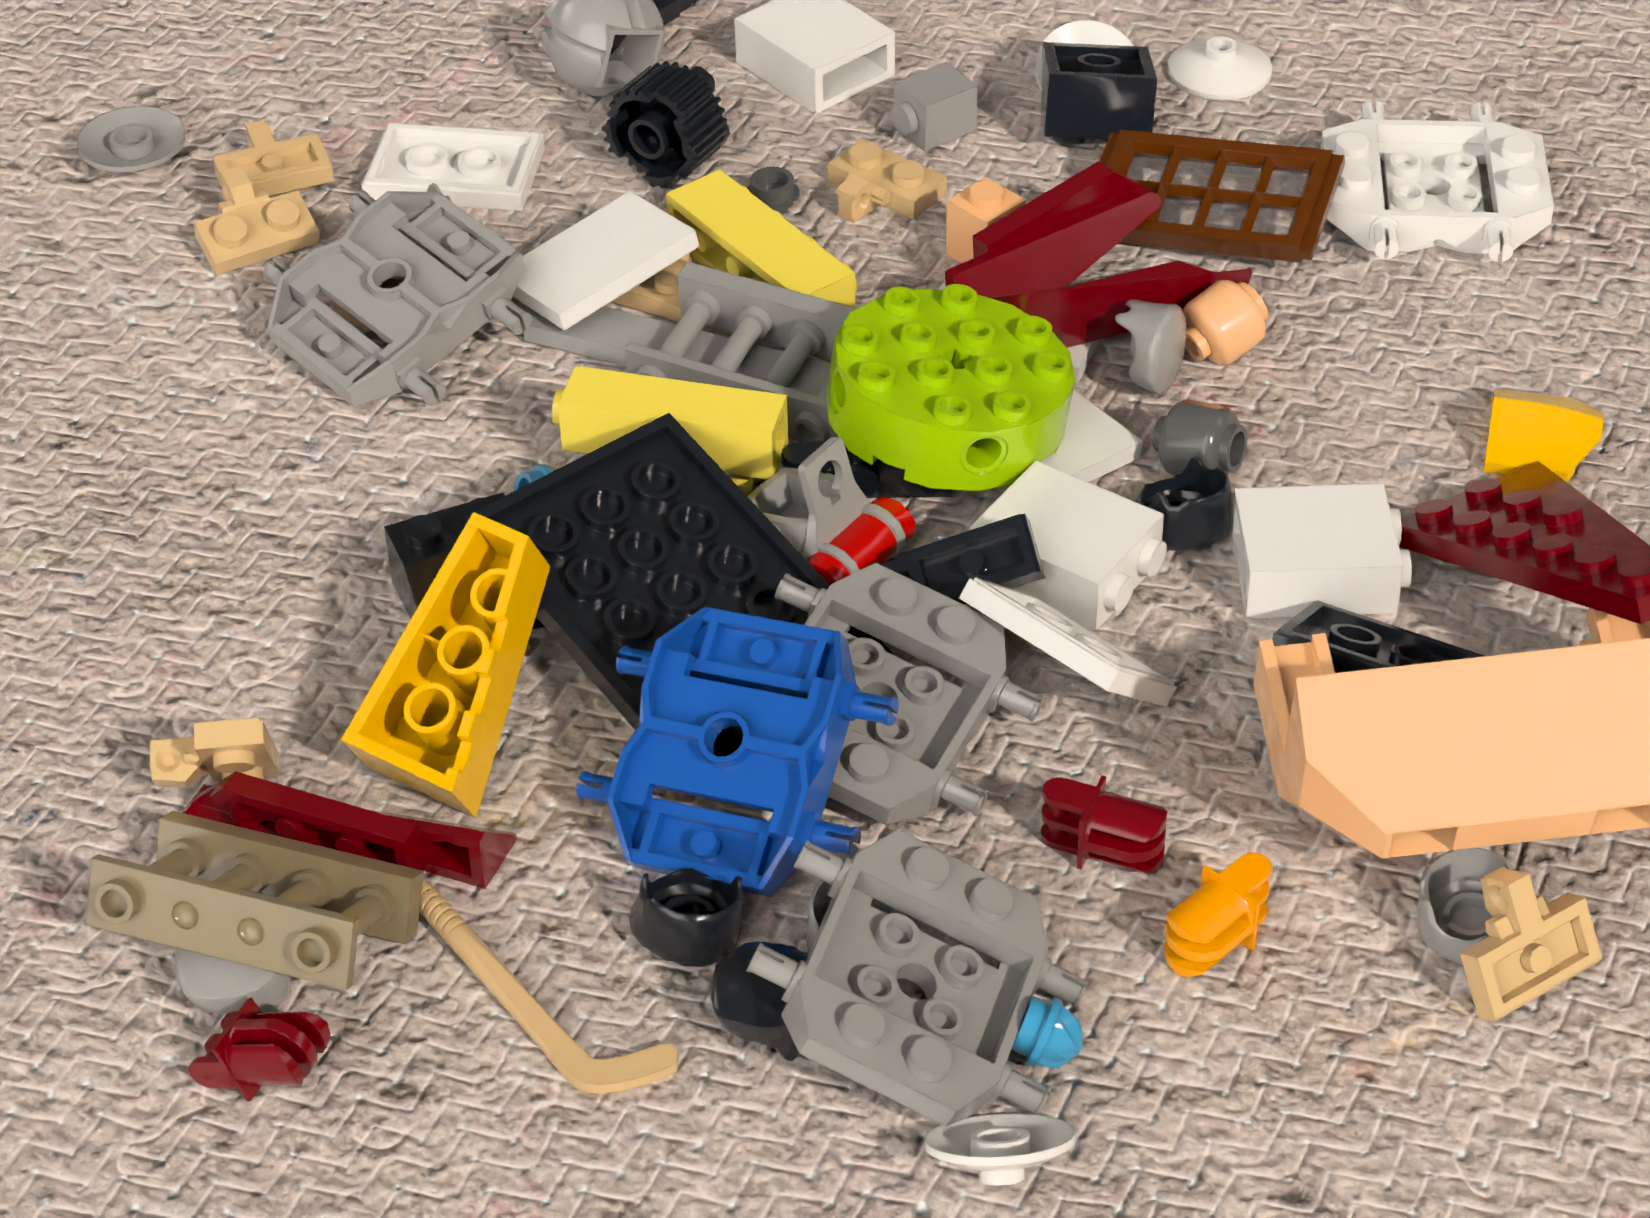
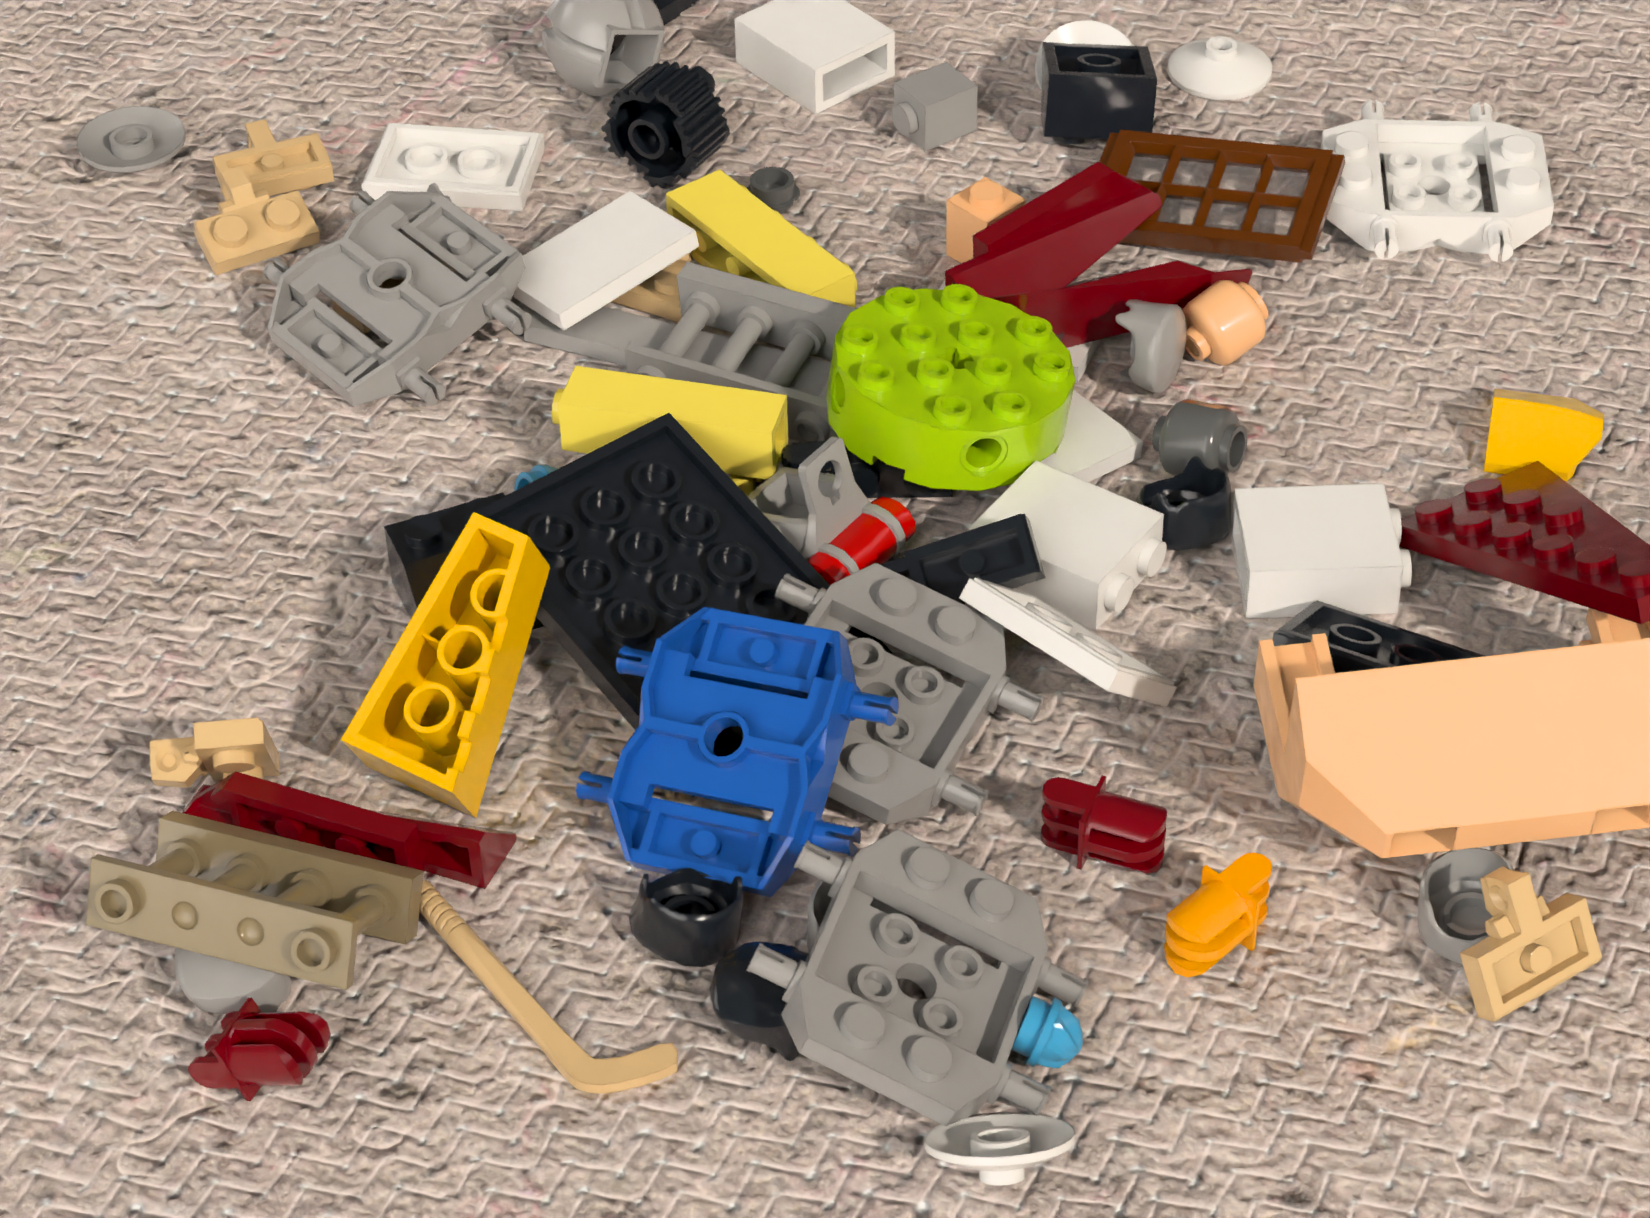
(877, 176): tan hinge -> none

